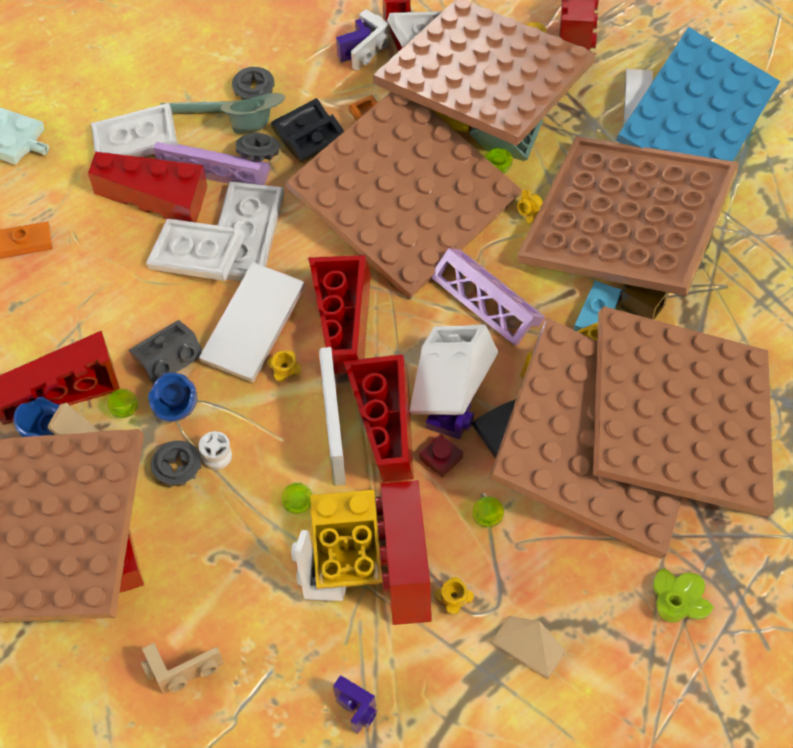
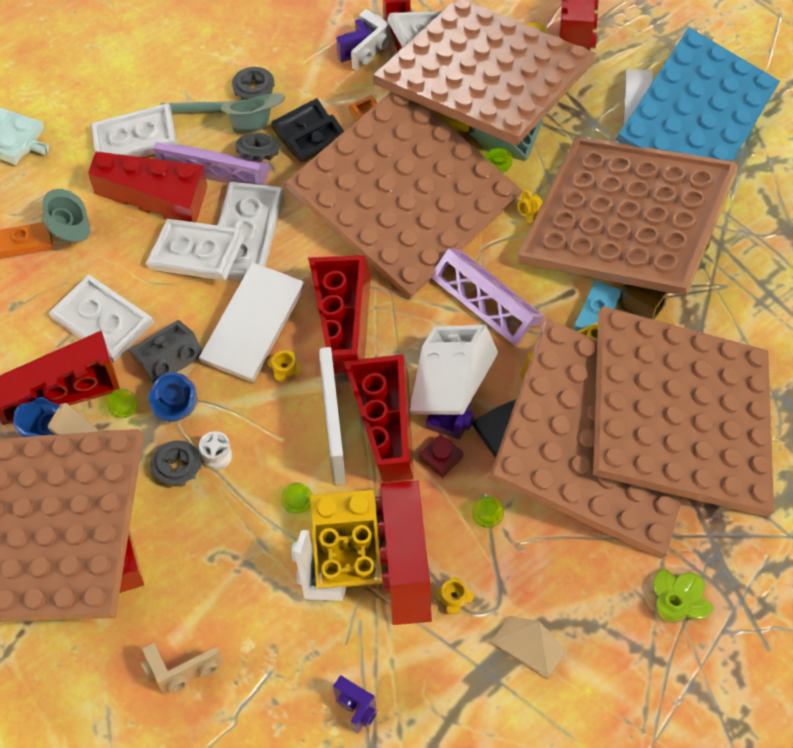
(65, 215): none -> sand green piece
(97, 308): none -> white tile

